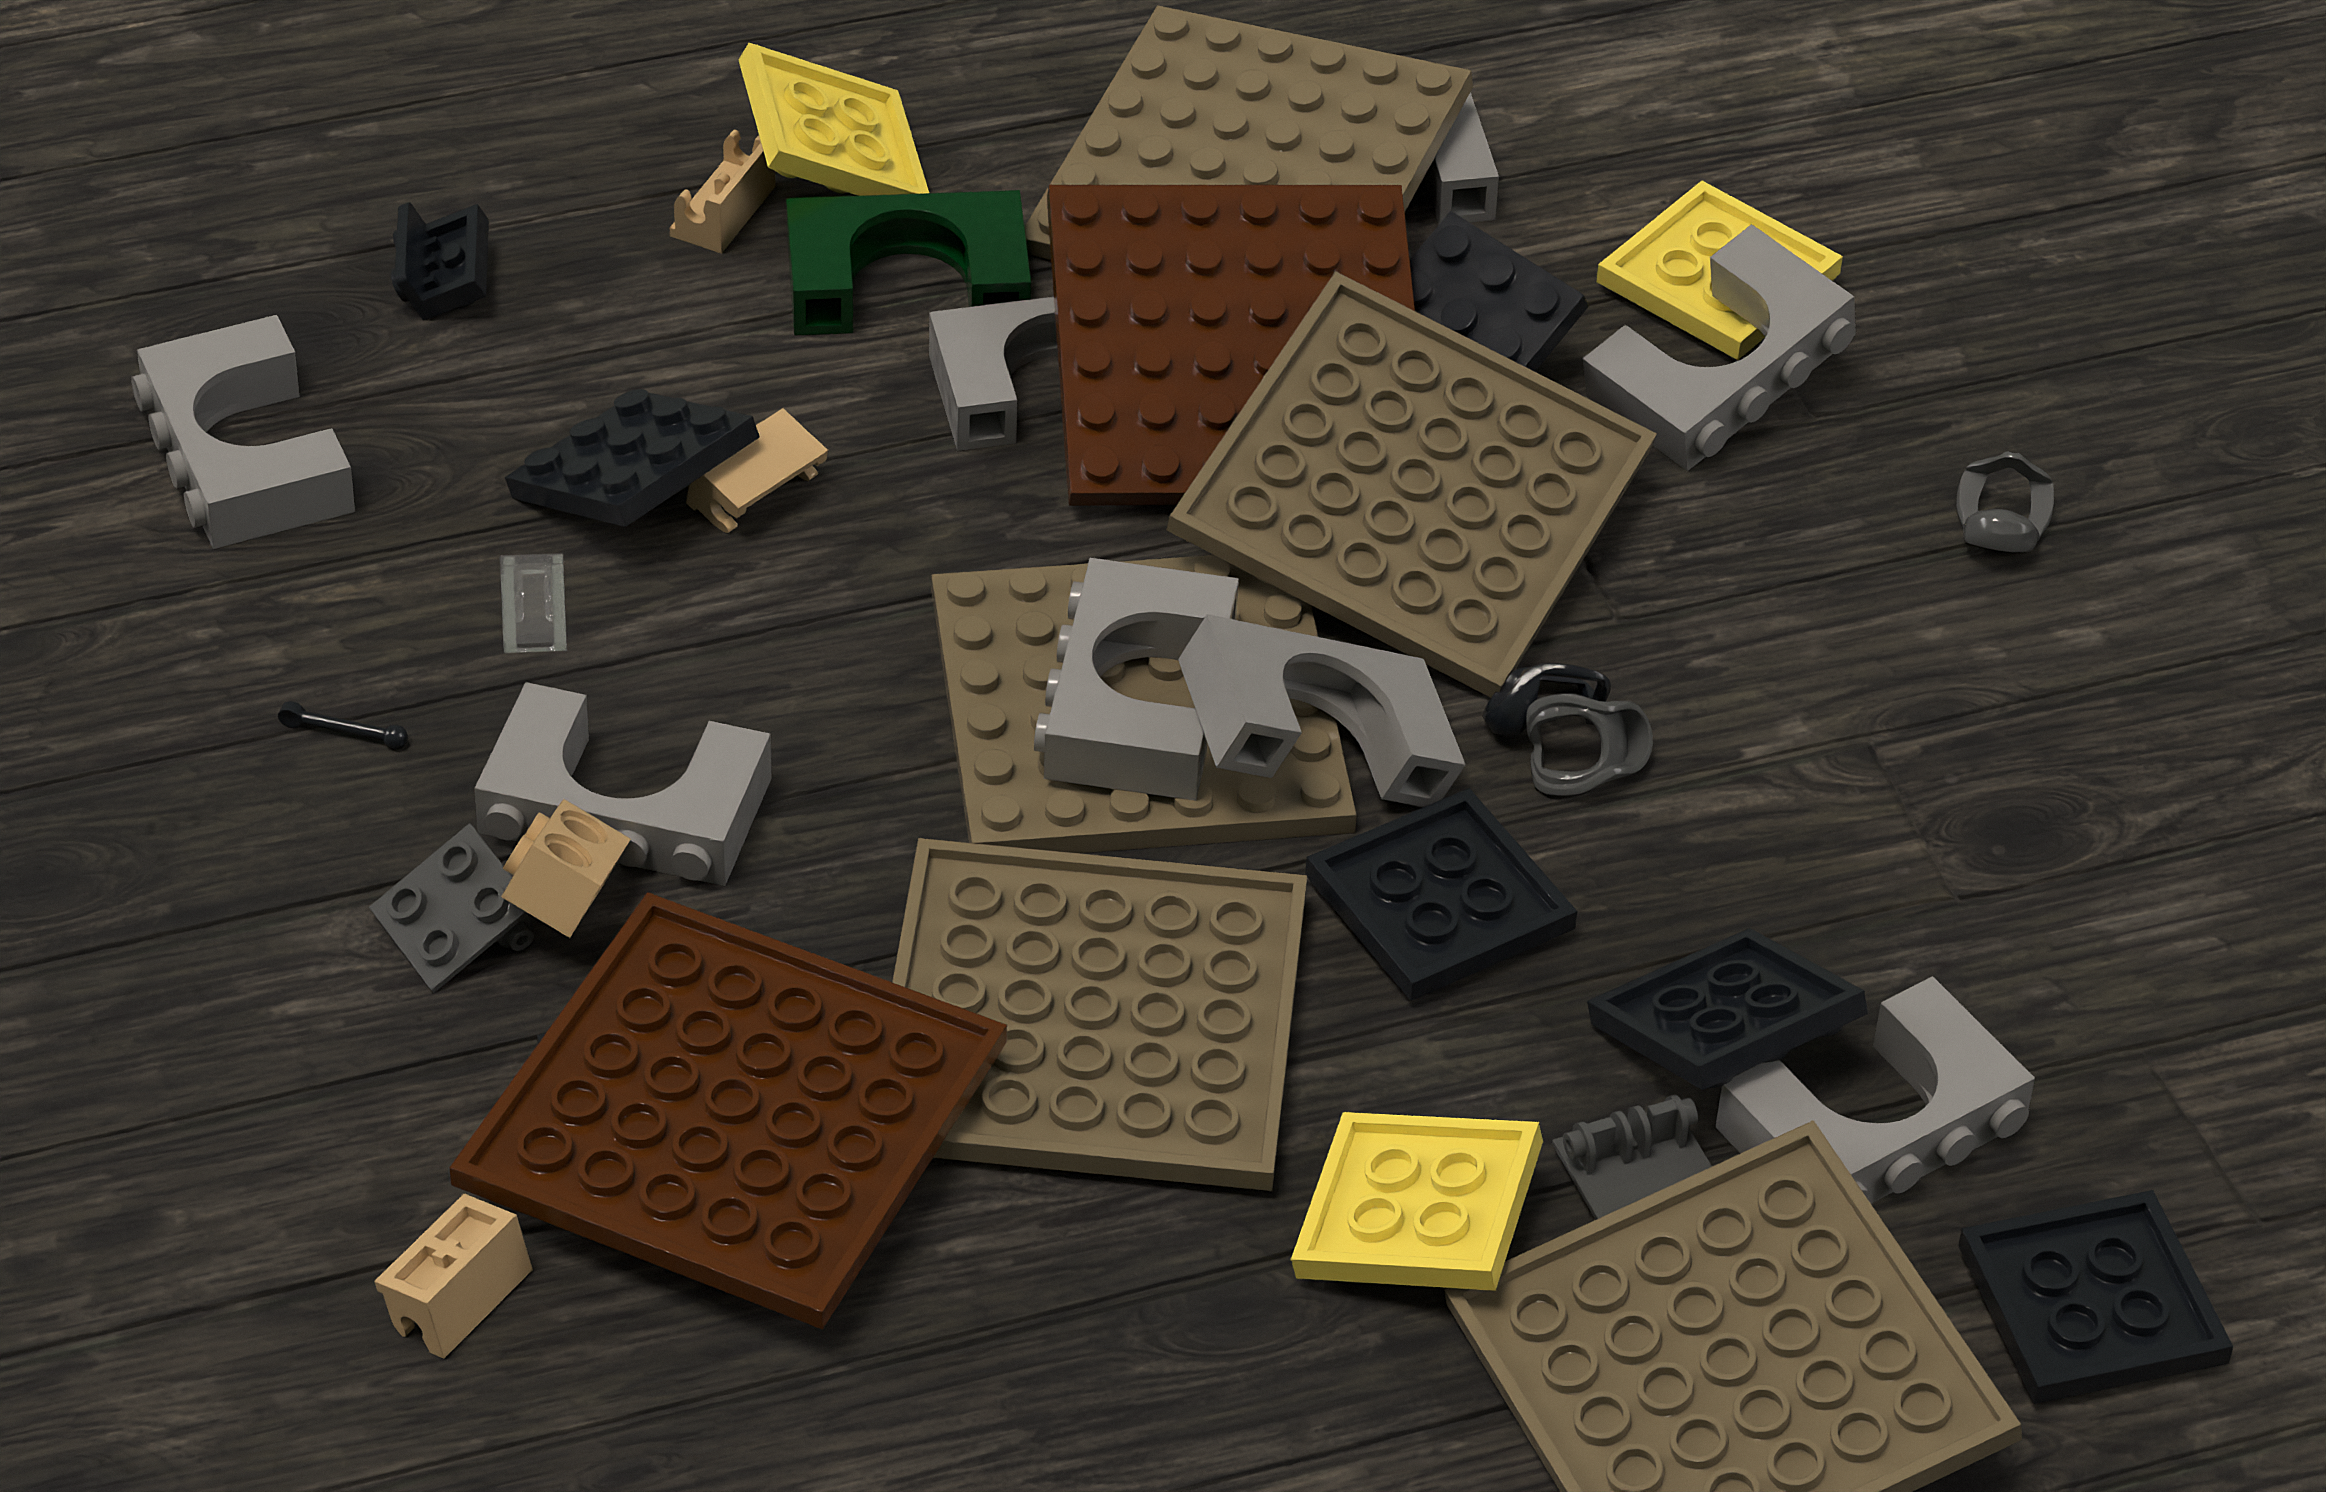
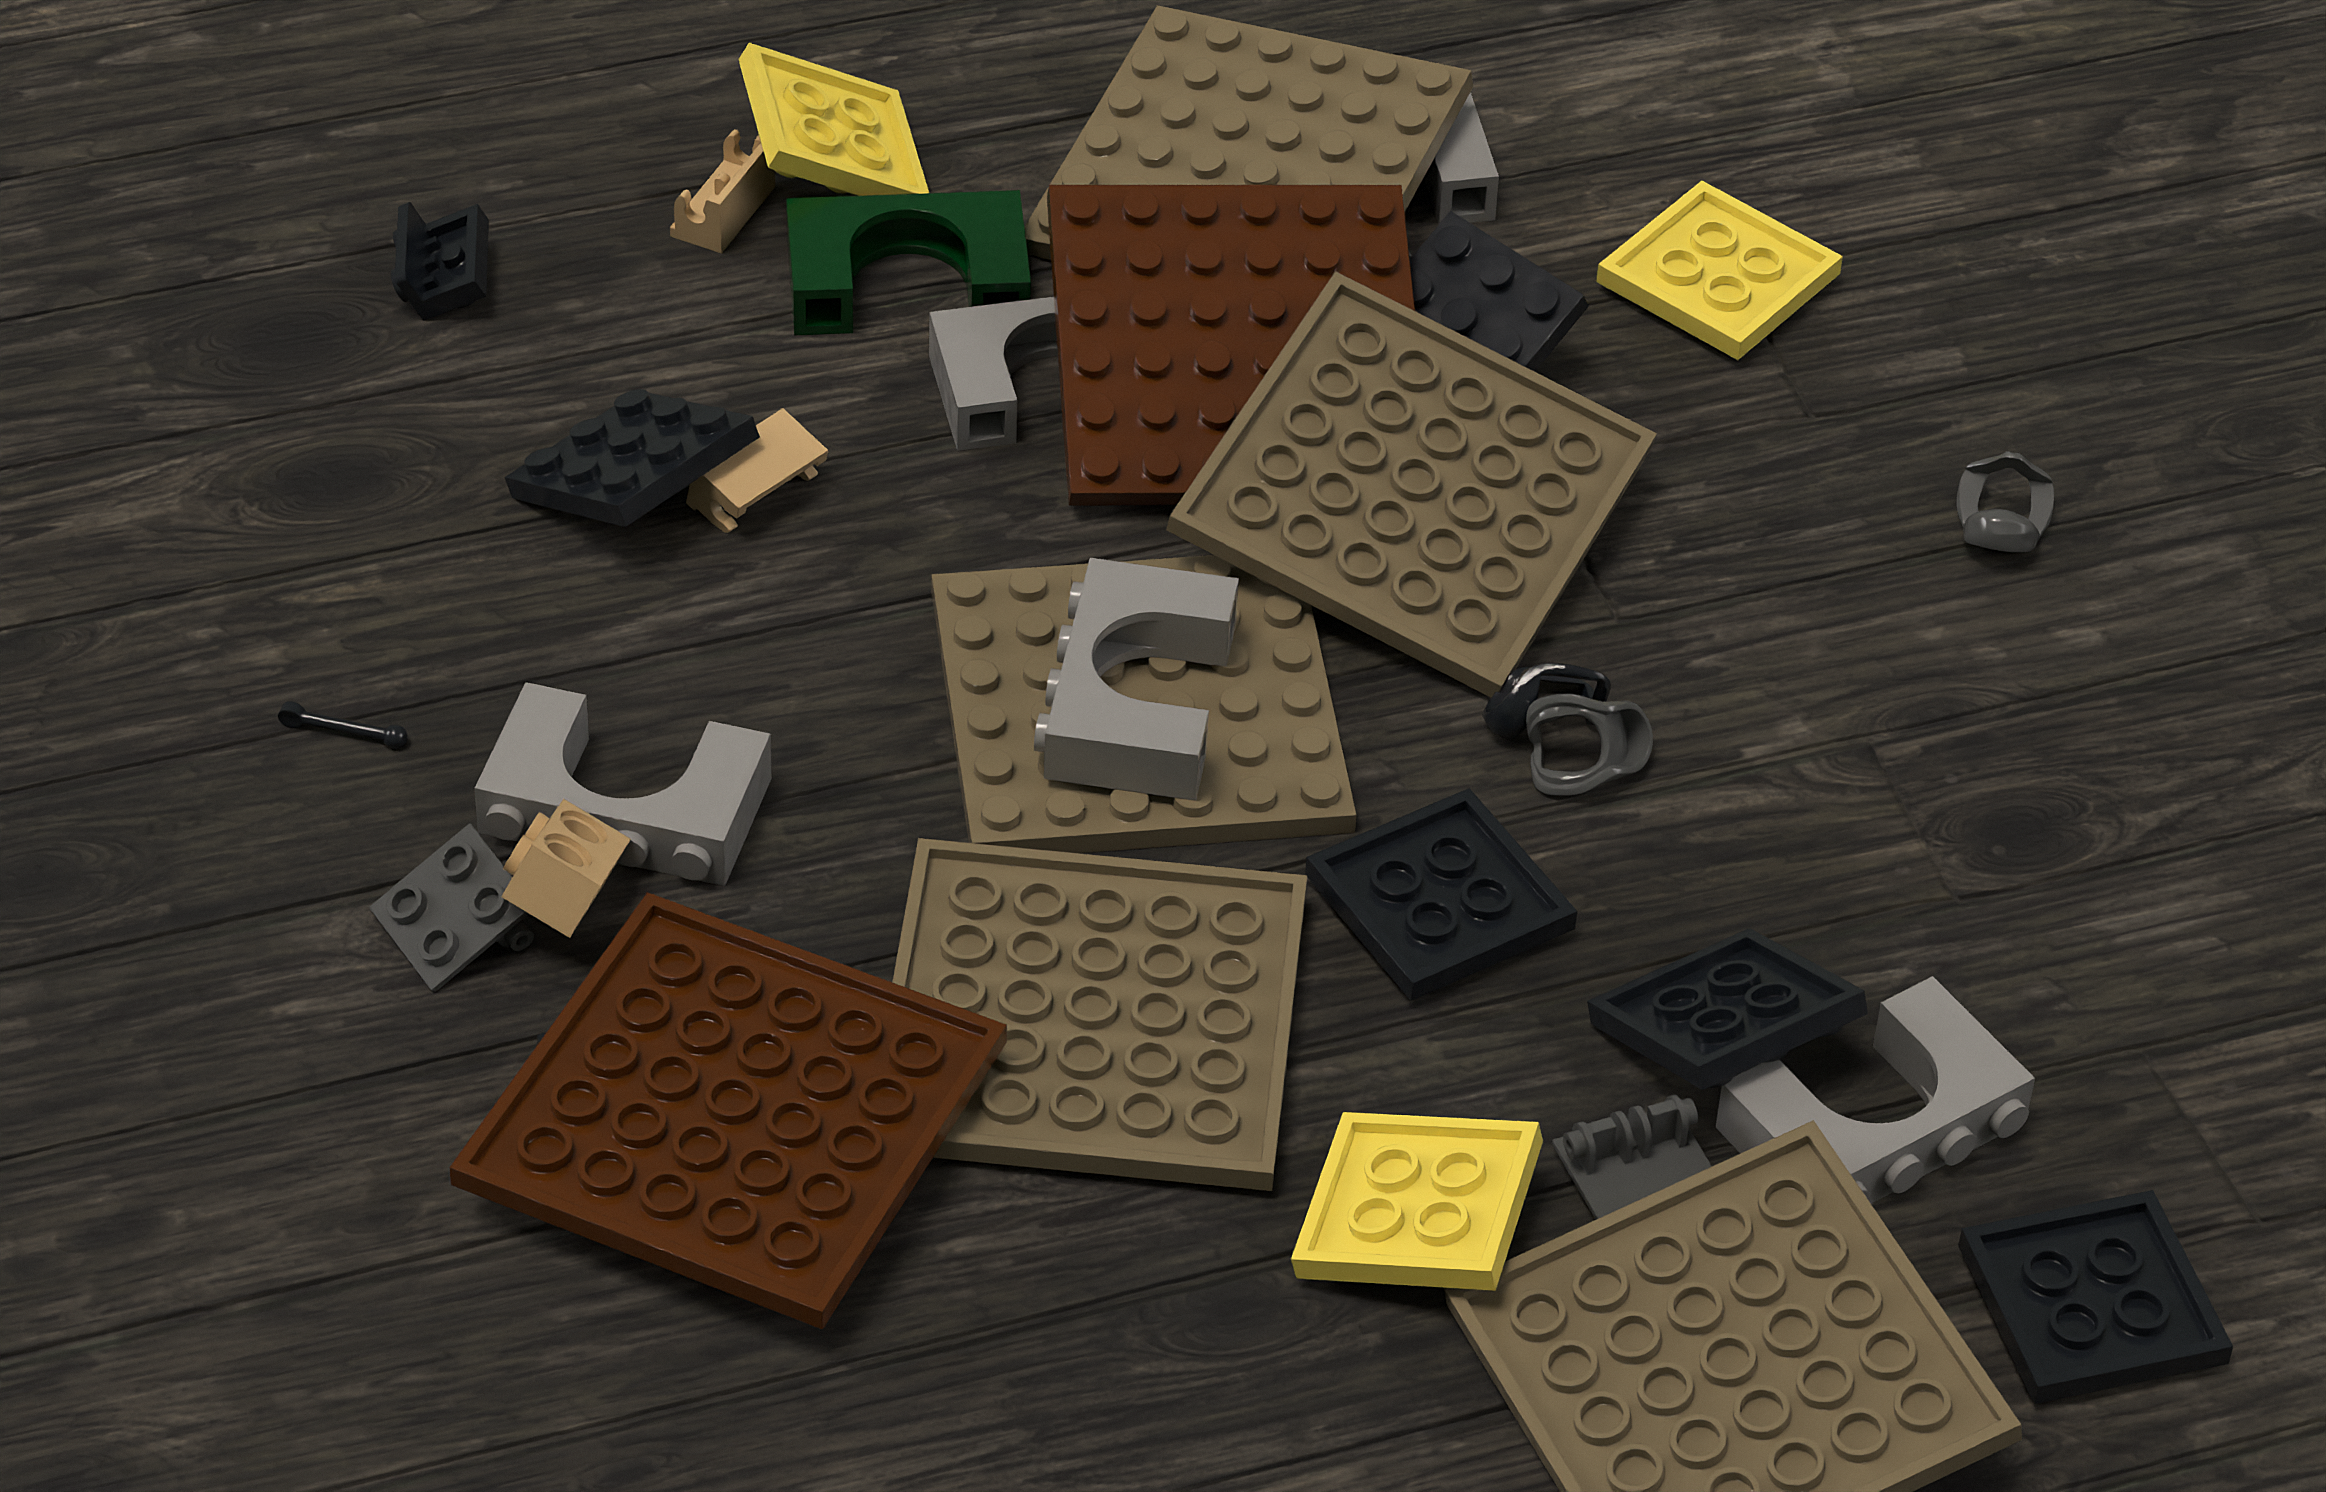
(232, 487): light grey arch -> none
(455, 1273): tan hinge -> none
(533, 602): clear slope -> none
(1386, 700): light grey arch -> none
(1701, 407): light grey arch -> none

